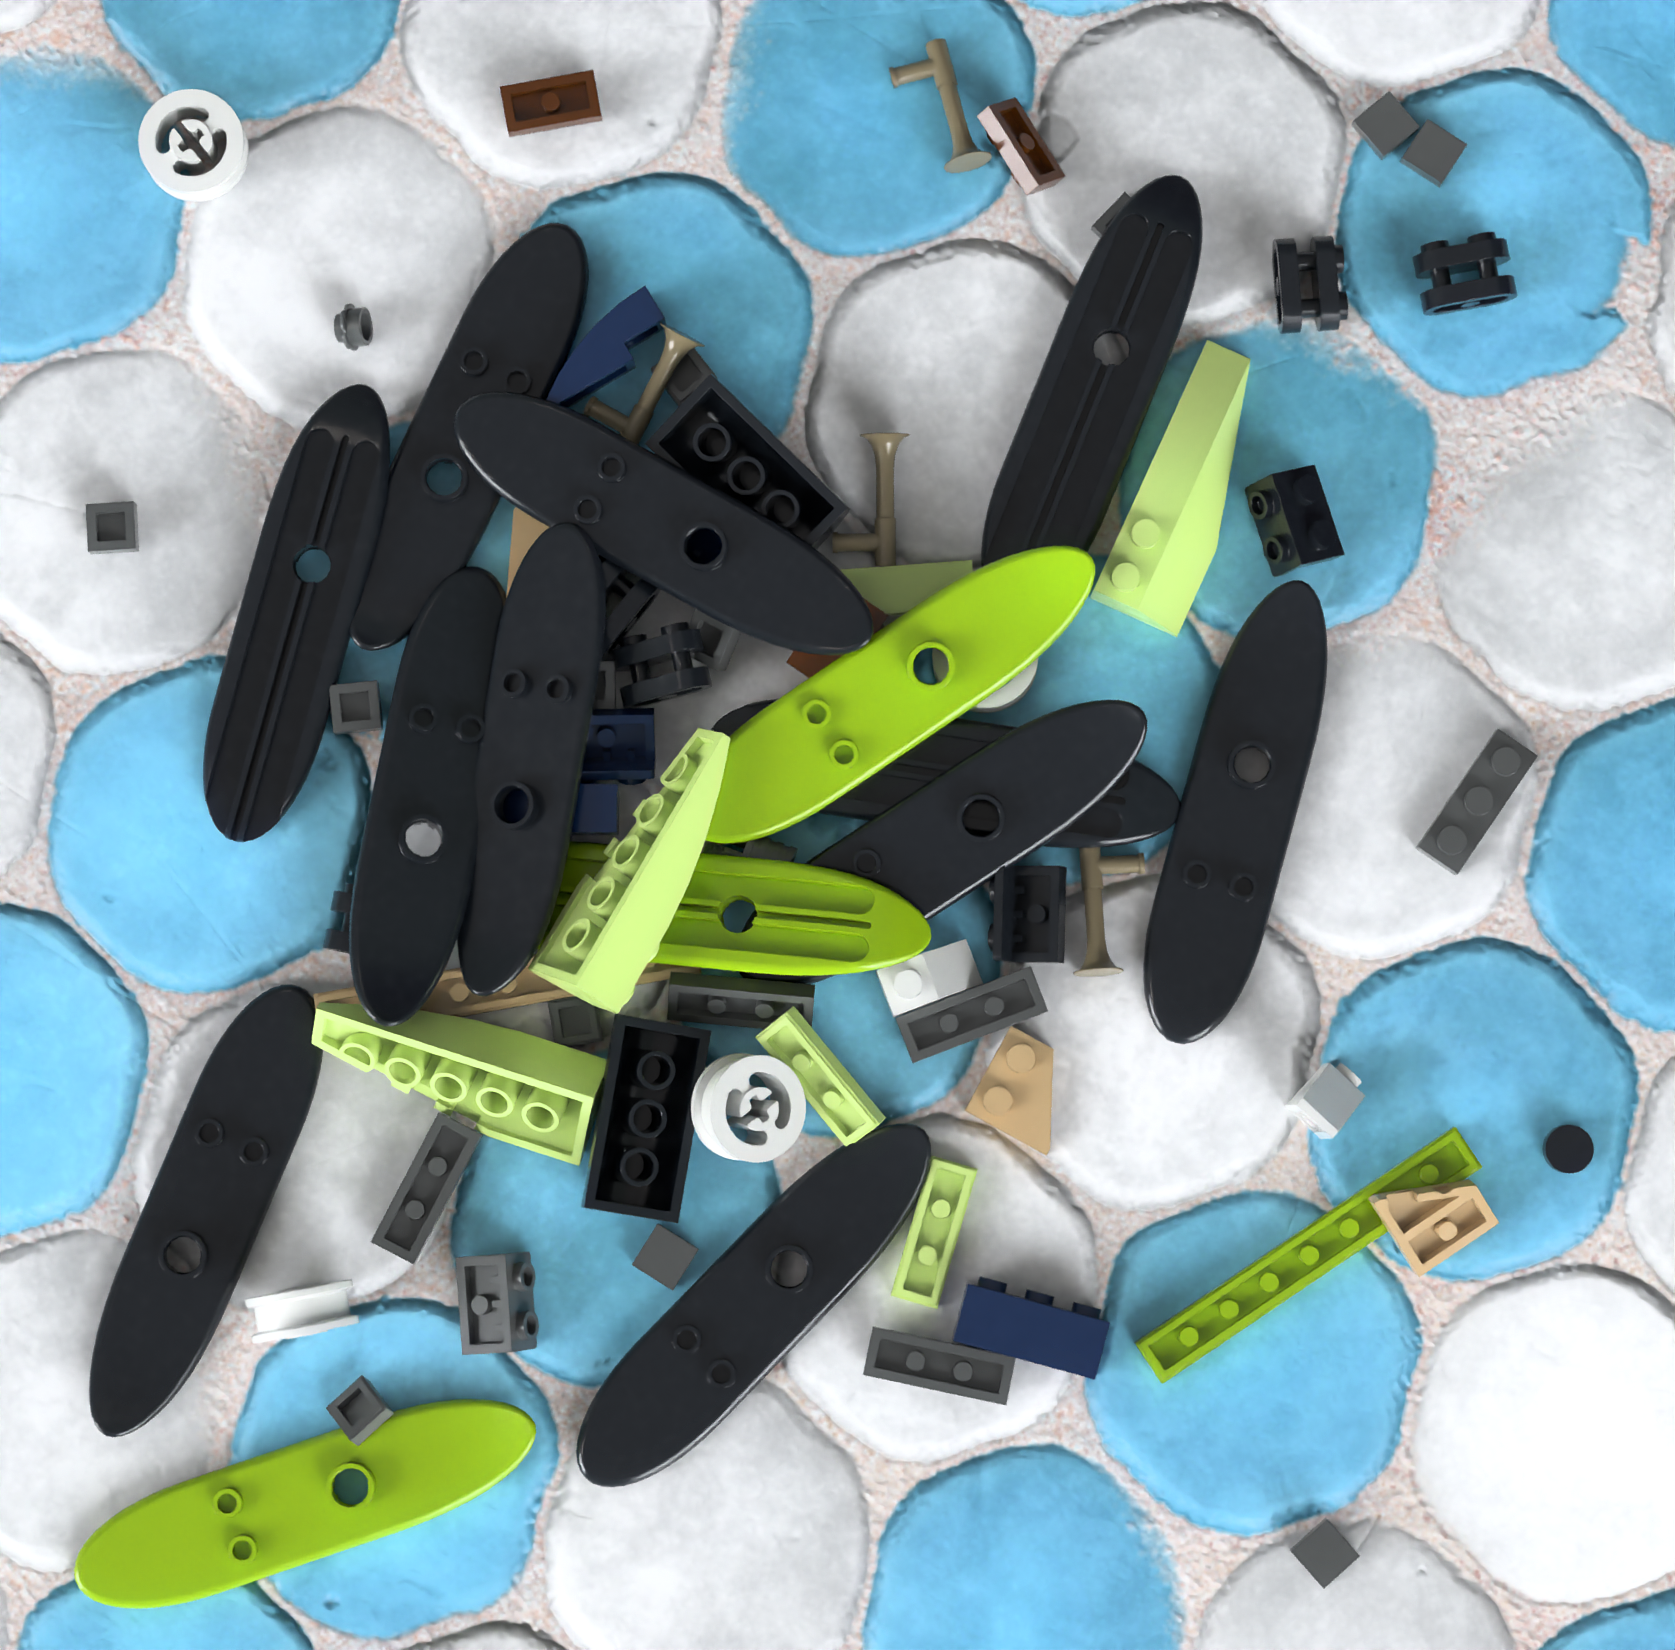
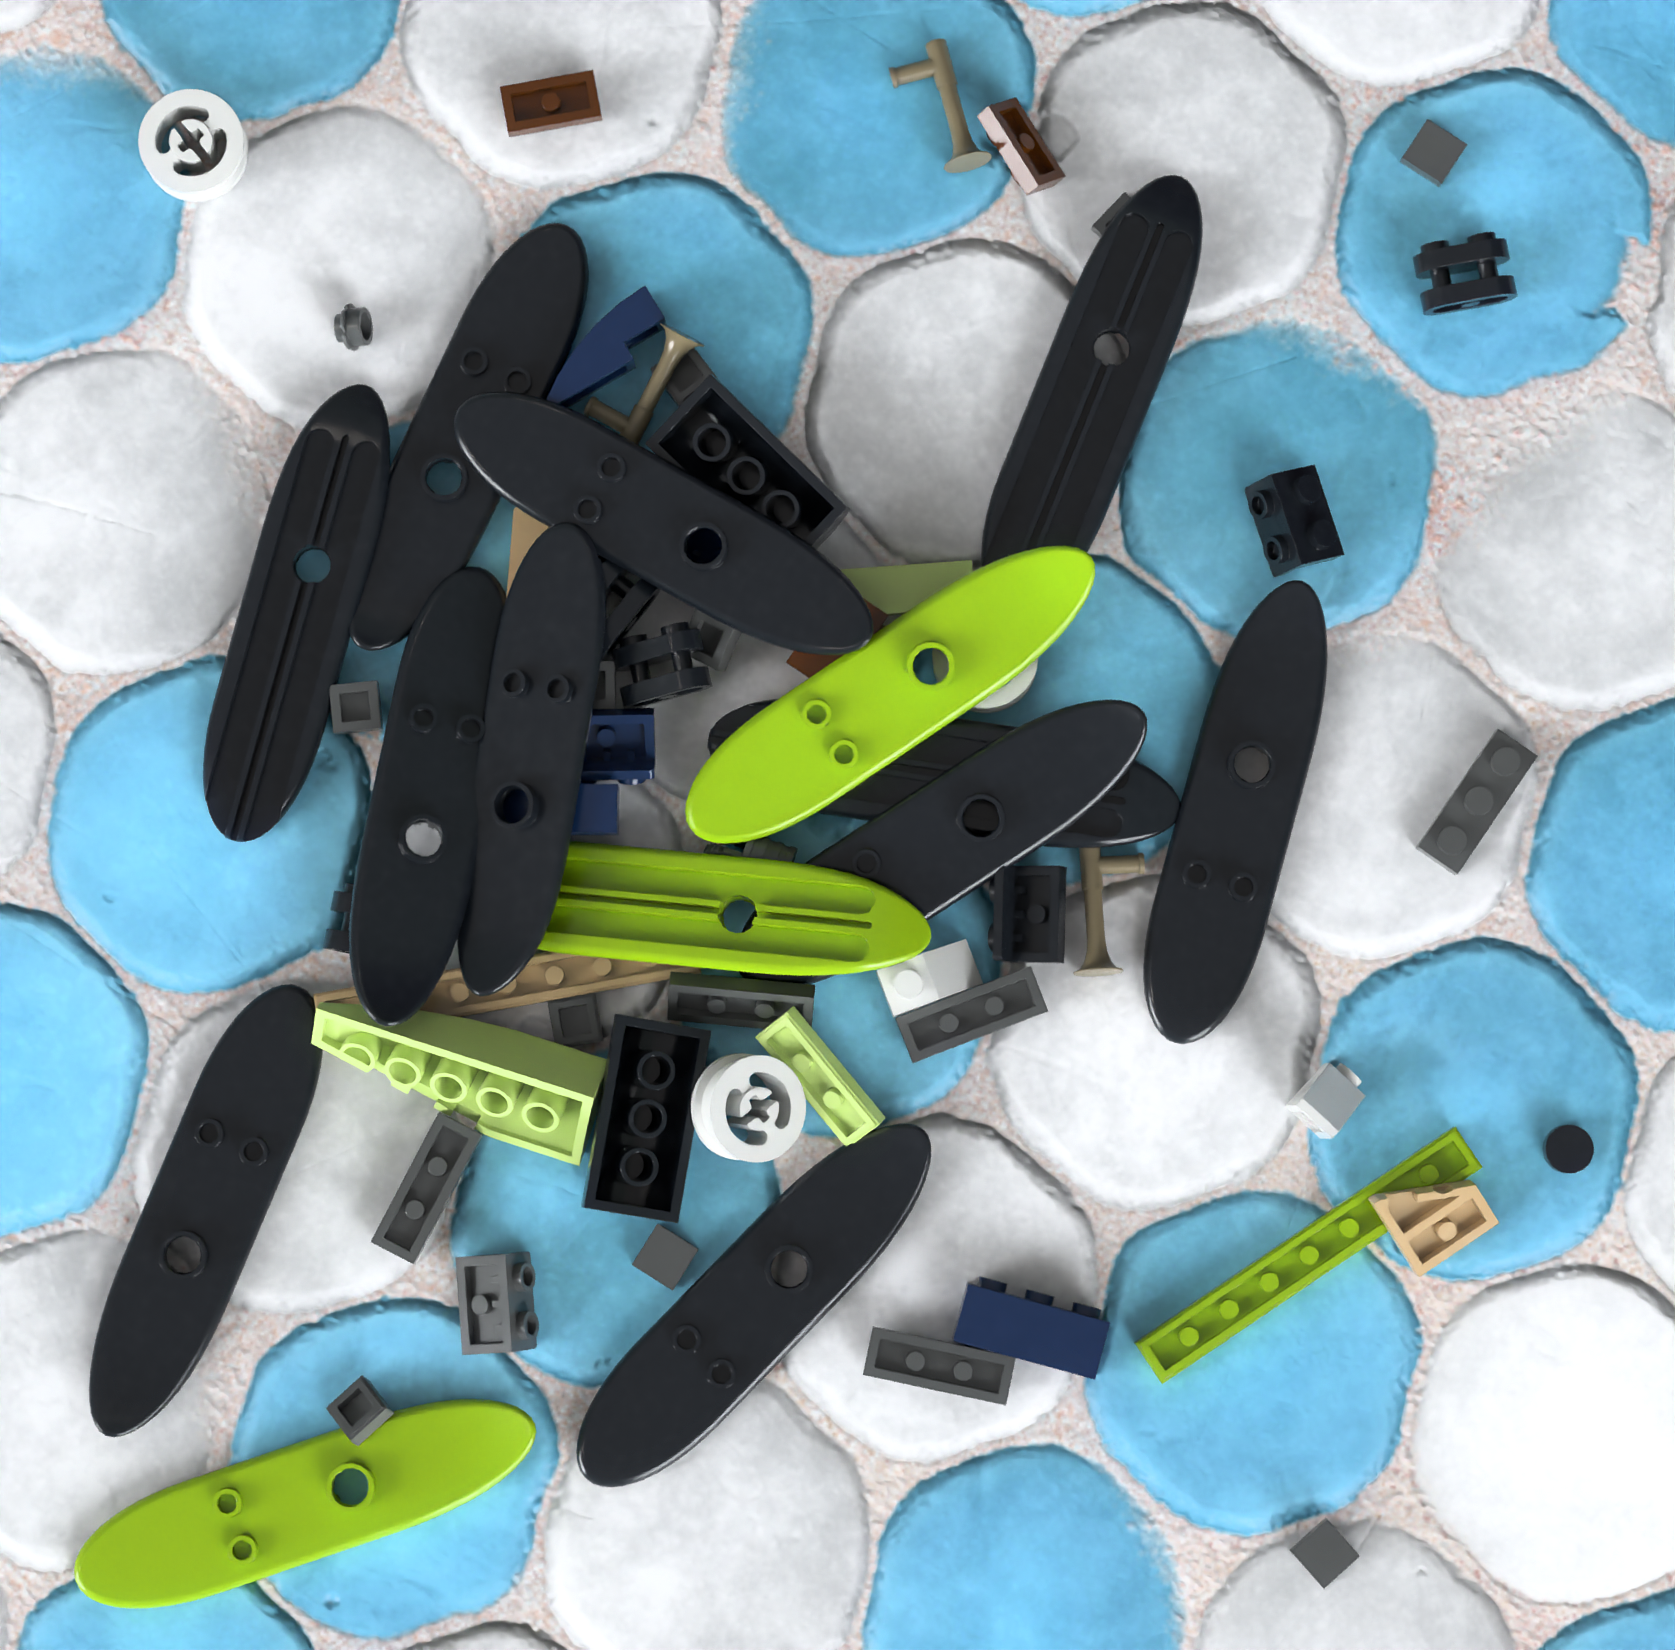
(112, 527): dark grey plate -> none
(302, 1311): white wheel -> none
(624, 911): yellowish green wedge -> none
(884, 539): dark tan piece -> none
(934, 1232): yellowish green tile -> none
(1018, 1090): tan wing -> none
(1181, 500): yellowish green wedge -> none
(1324, 262): black brick -> none
(1385, 125): dark grey tile -> none

